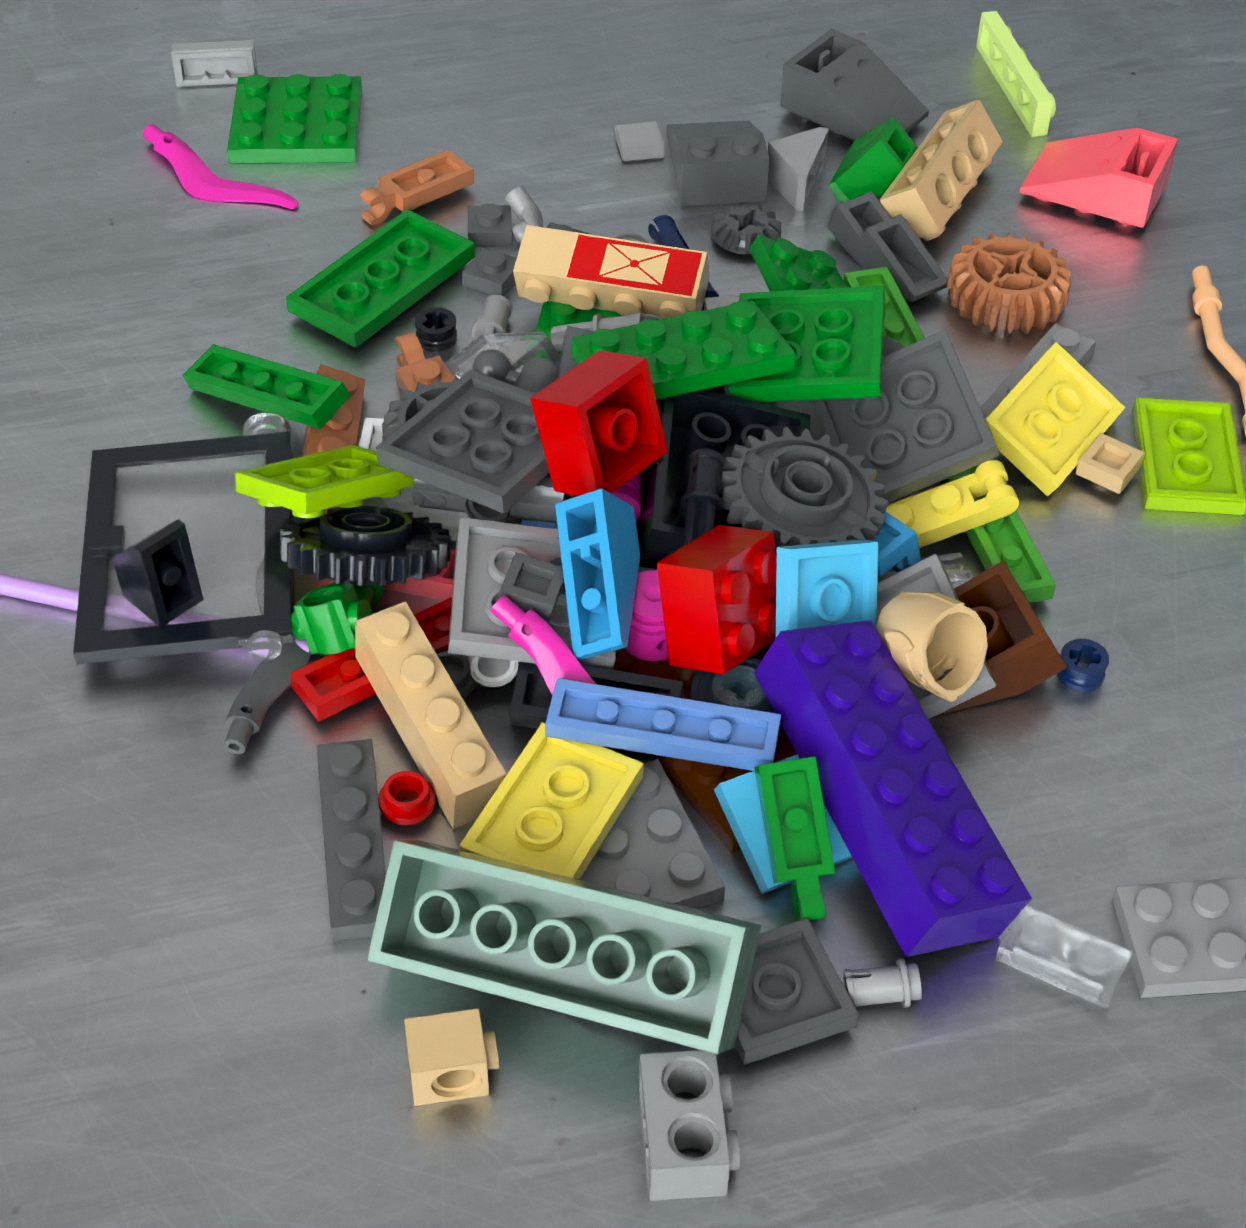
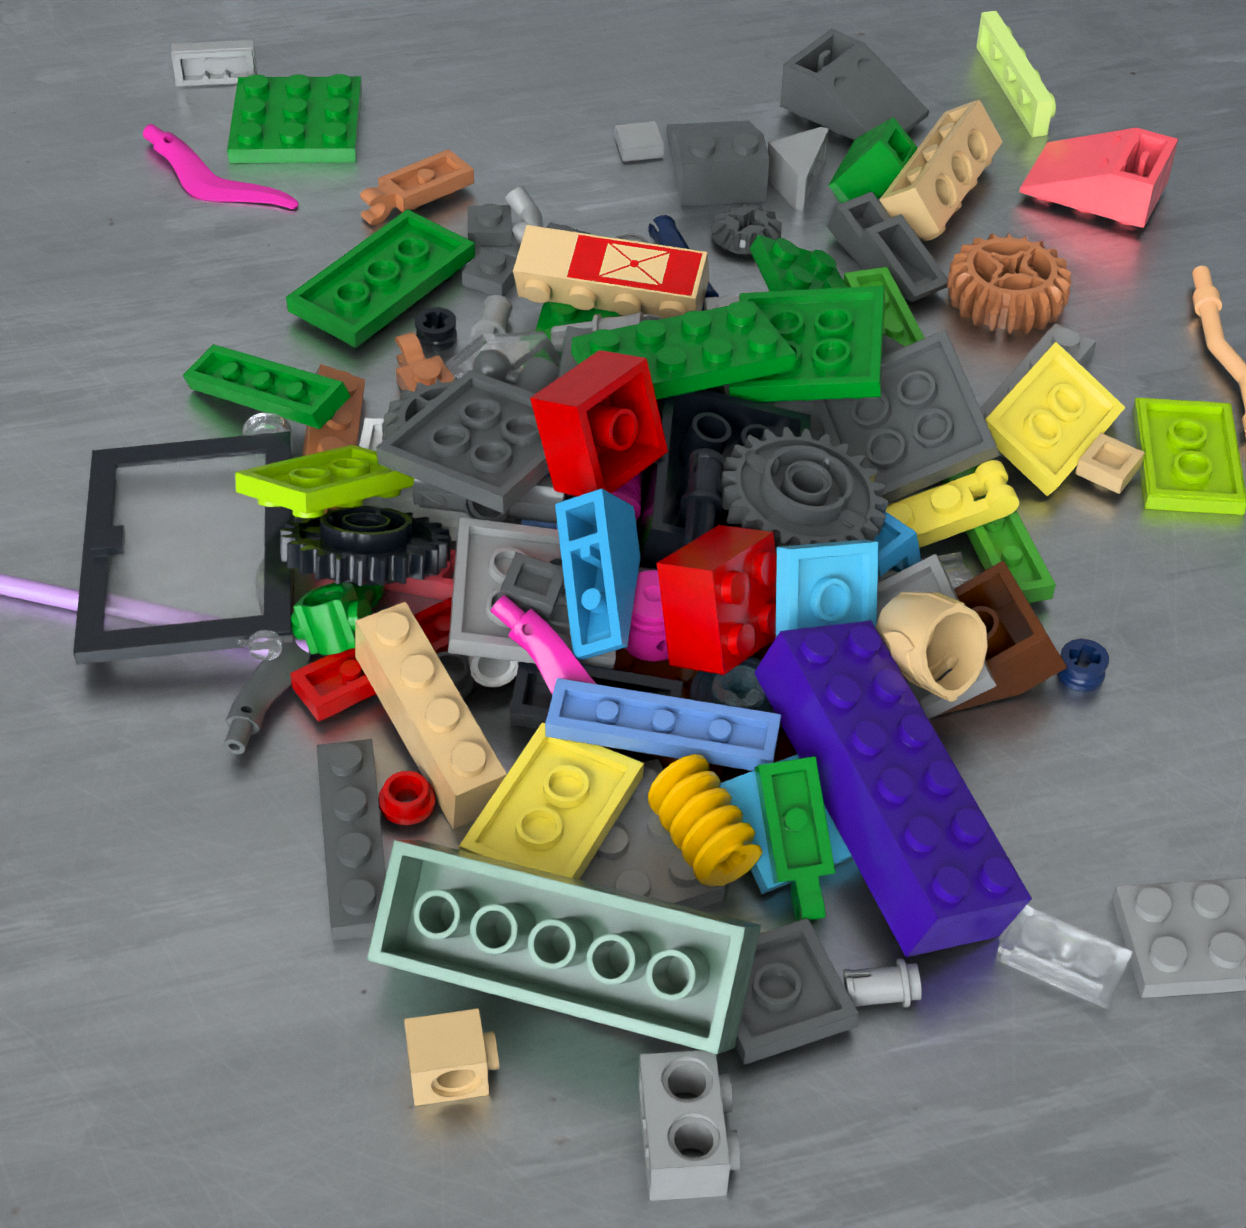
(160, 574): black slope -> none
(703, 821): none -> yellow piece

